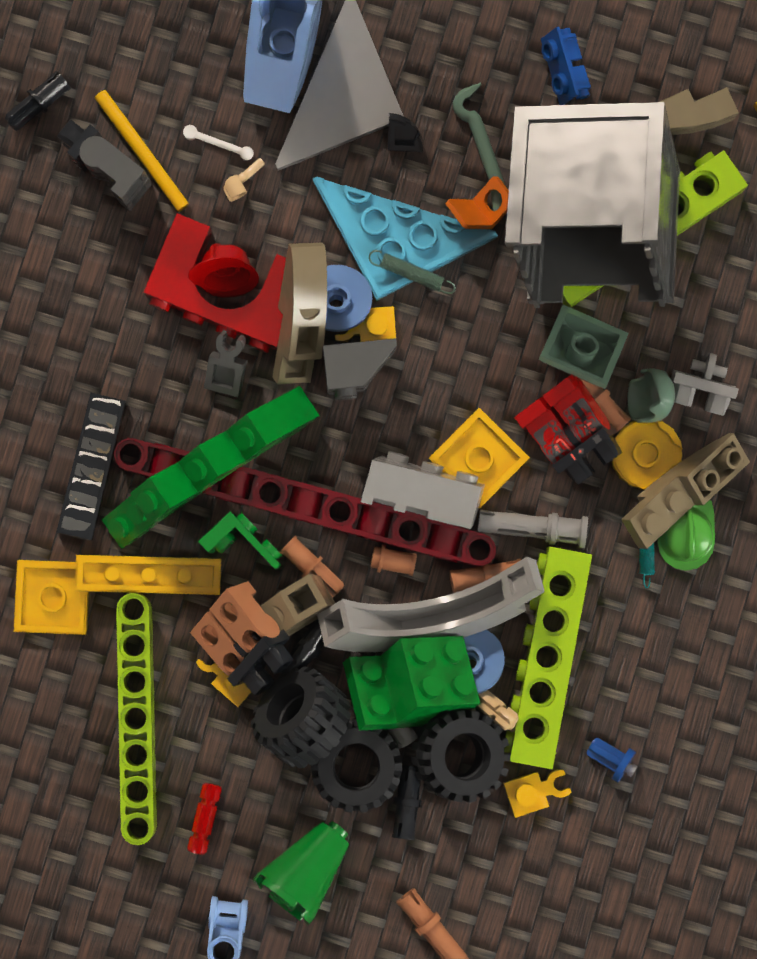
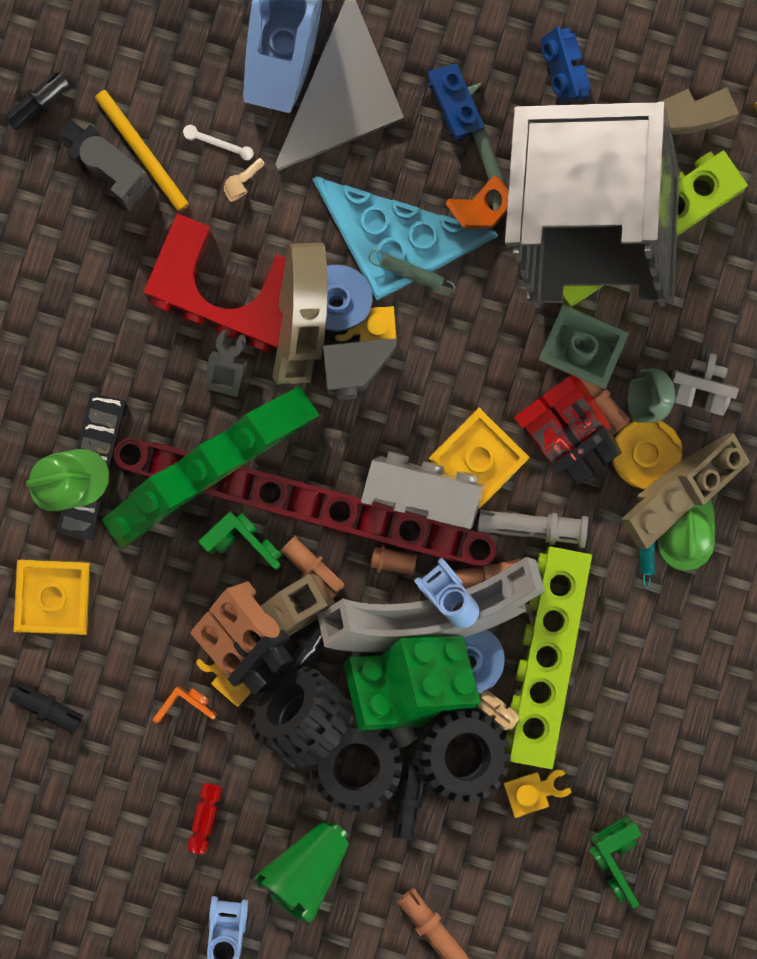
(46, 708): none -> black pin
(68, 480): none -> bright green piece
(129, 735): lime beam -> none
(147, 574): yellow tile -> none
(193, 697): none -> orange bracket
(224, 272): red piece -> none
(403, 135): black tile -> none
(445, 592): none -> light blue piece
(455, 100): none -> blue hinge
(612, 758): blue piece -> none
(618, 838): none -> green bracket

